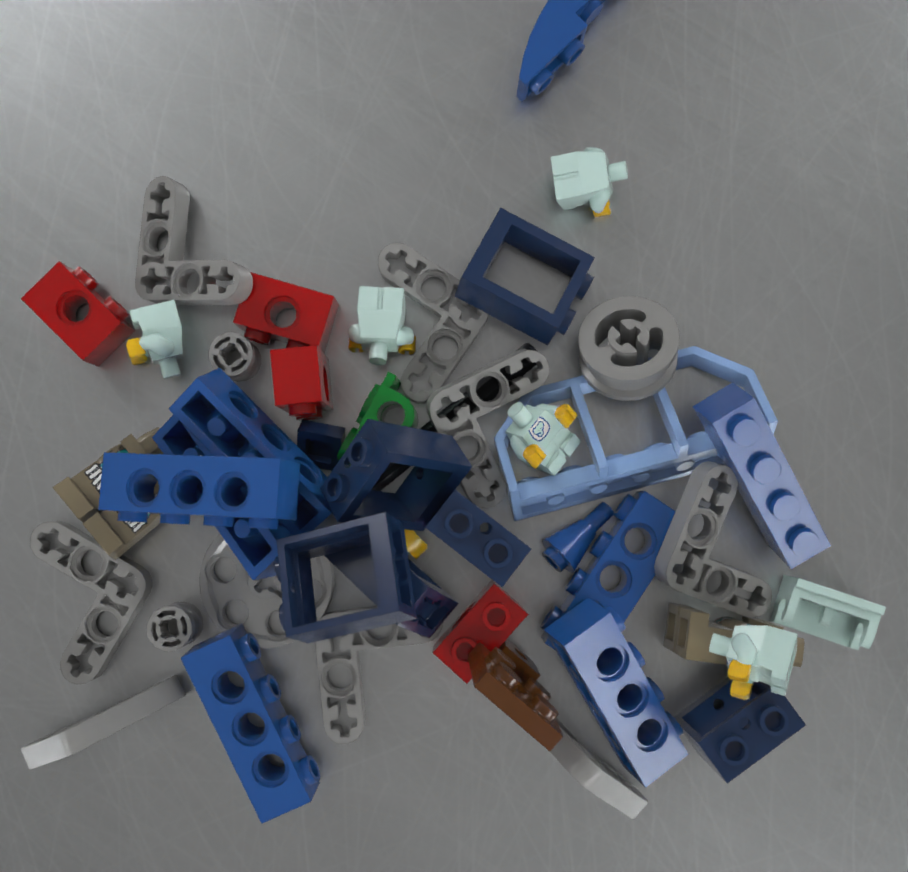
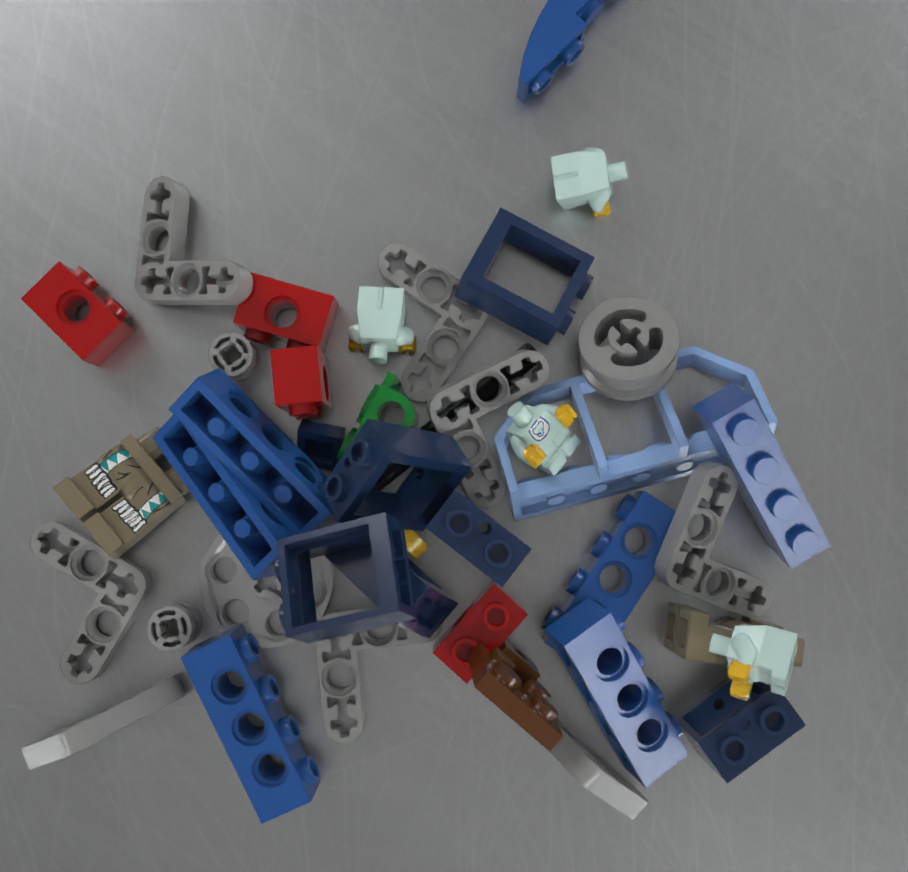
(131, 478): blue brick -> none
(160, 337): light aqua piece -> none
(570, 544): blue cone -> none
(826, 613): light aqua hinge -> none

